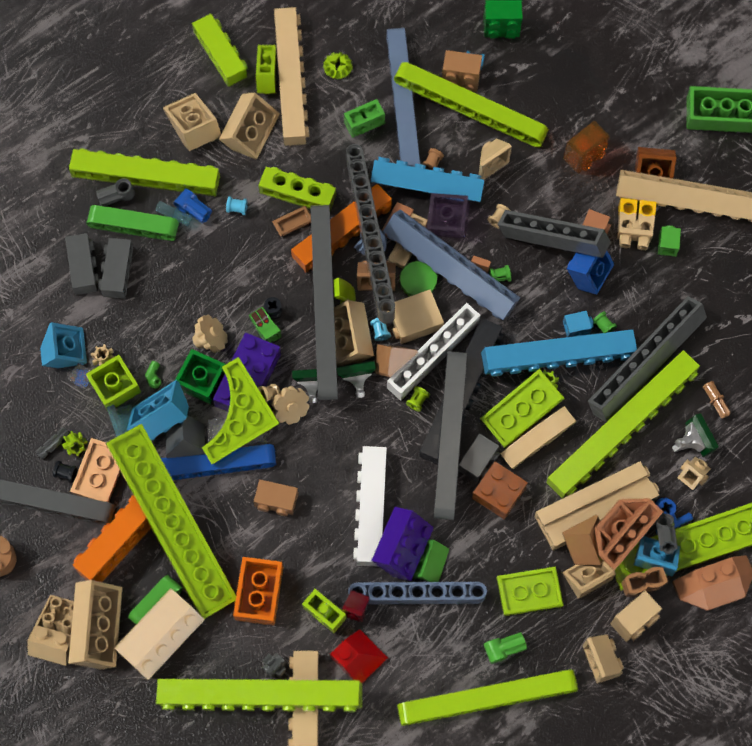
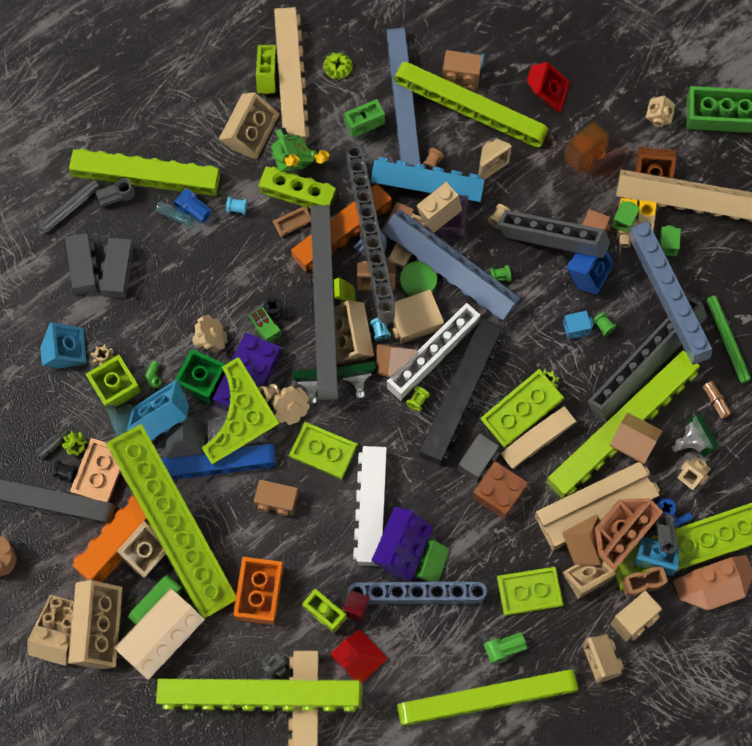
(69, 206): none -> dark grey axle
(79, 376): clear tile -> none
(132, 222): bright green beam -> none
(141, 550): none -> tan slope
(193, 121): tan slope -> none
(220, 50): lime brick -> none
(293, 154): none -> bright green torso
(323, 450): none -> lime tile
(439, 207): none -> tan brick
(450, 436): dark grey beam -> none
(481, 263): nougat tile -> none
(502, 18): green brick -> none
(548, 84): none -> red slope
(558, 352): dark azure brick -> none
(625, 216): none -> bright green brick
(635, 438): none -> medium nougat slope
(660, 111): none -> tan brick
(670, 293): none -> sand blue brick
(728, 339): none -> bright green axle

